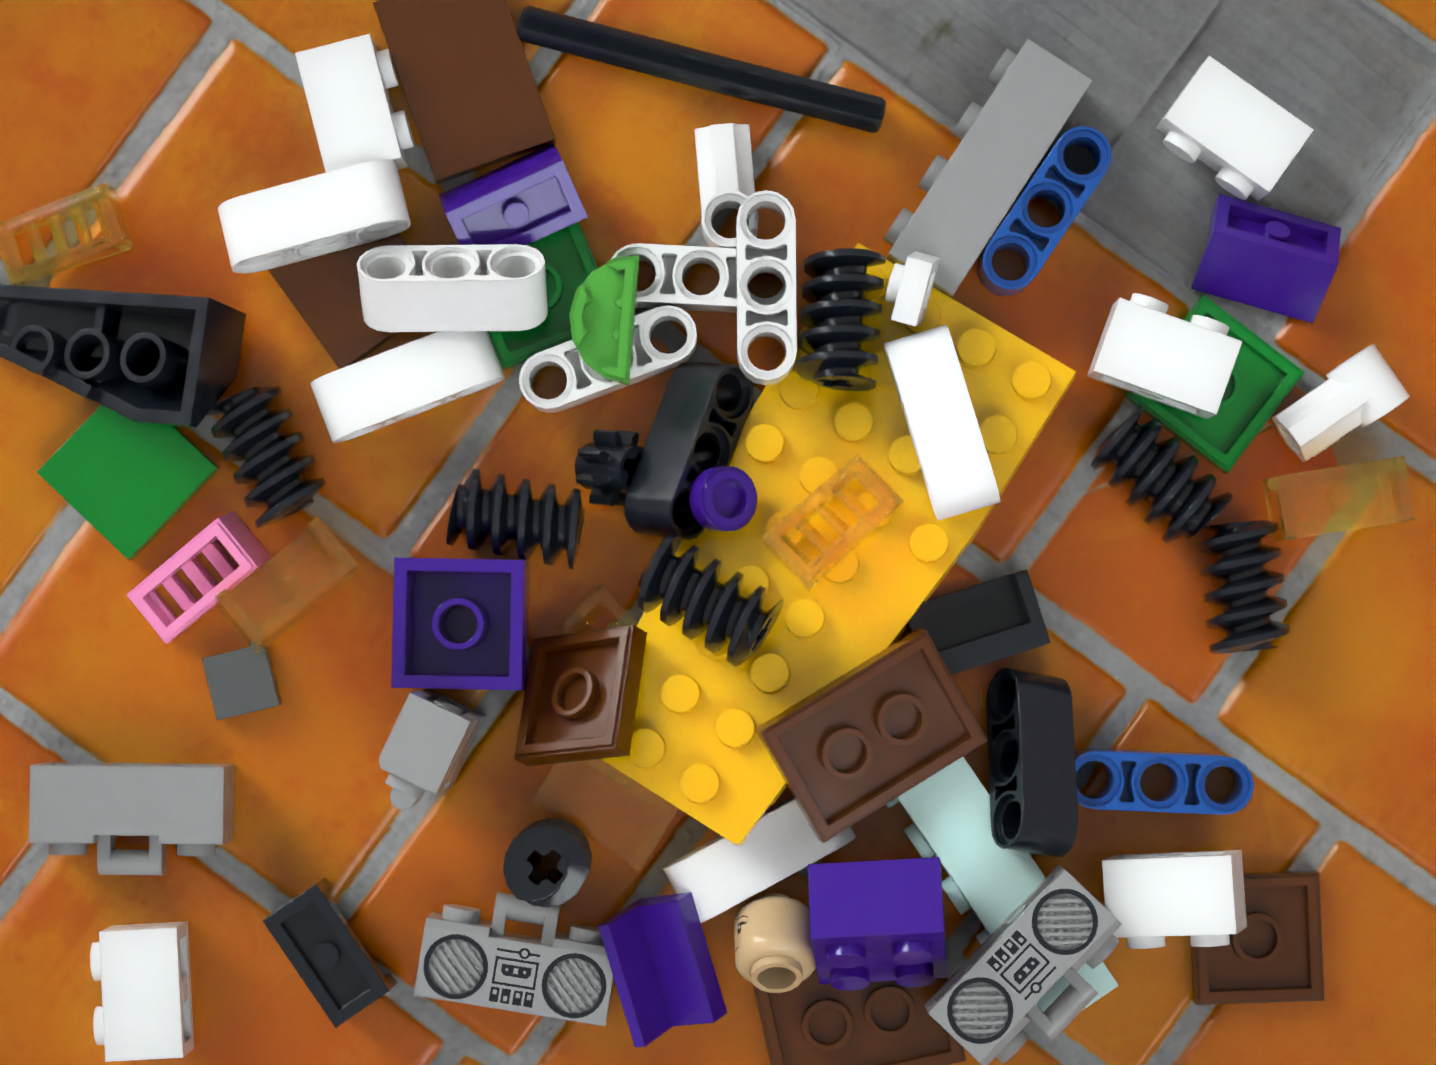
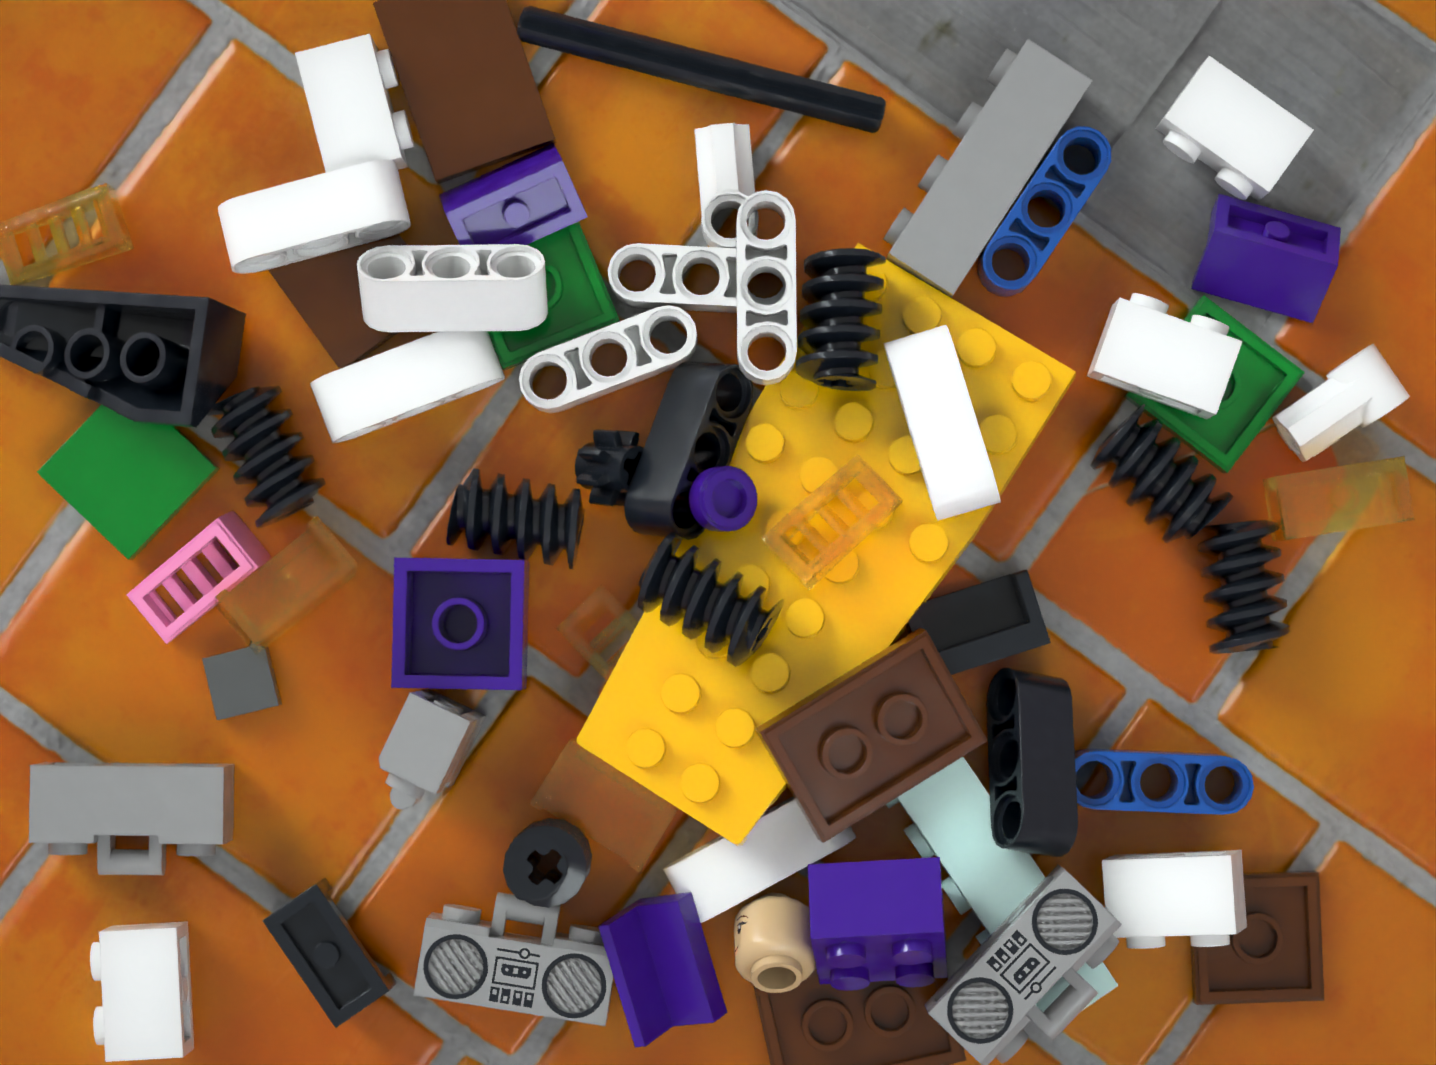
(581, 696): reddish brown tile -> none
(605, 318): bright green tile -> none
(911, 287): white plate -> none

